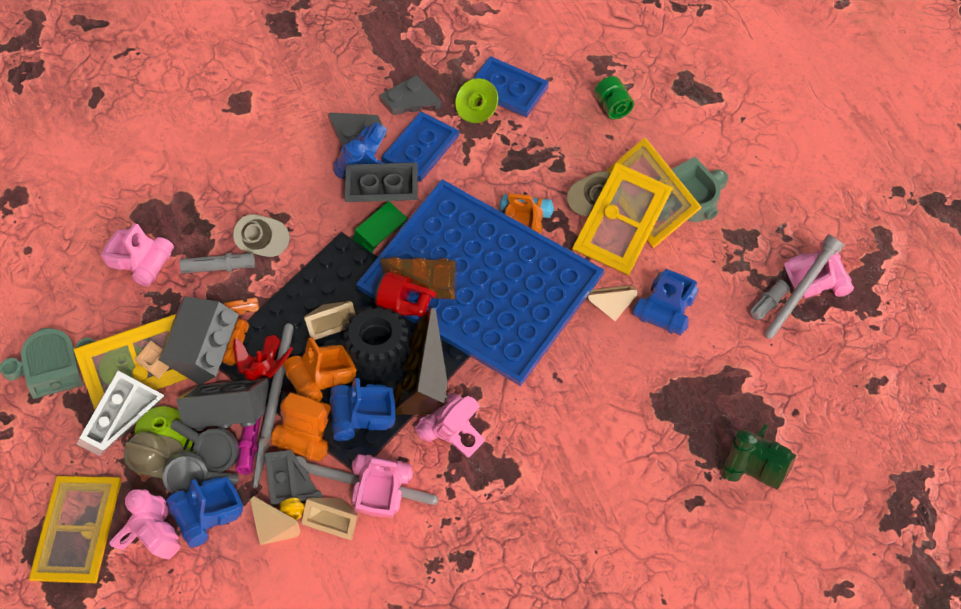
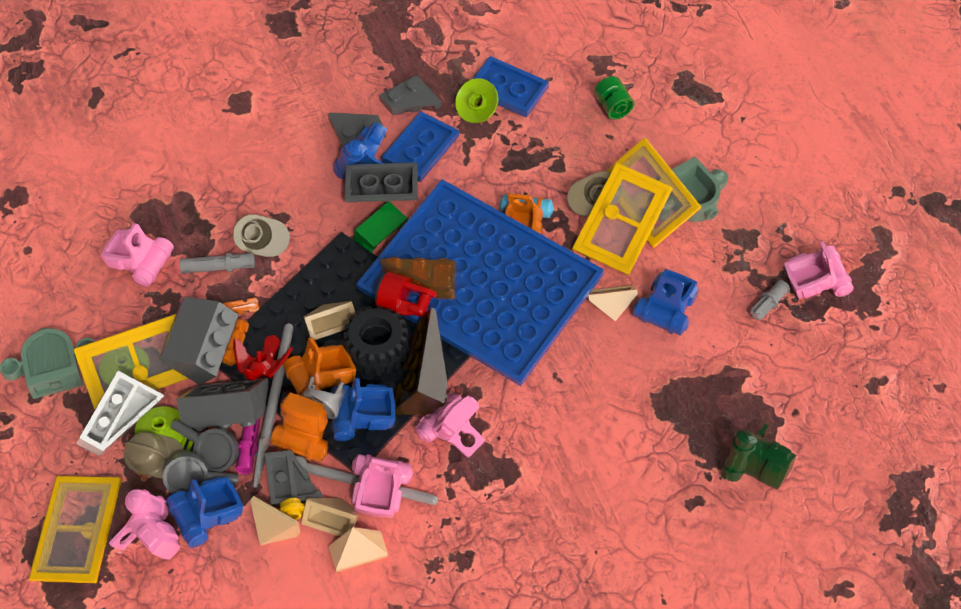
(149, 360): light nougat slope -> none
(331, 401): none -> light grey piece
(357, 548): none -> tan slope
(830, 247): light grey piece -> none

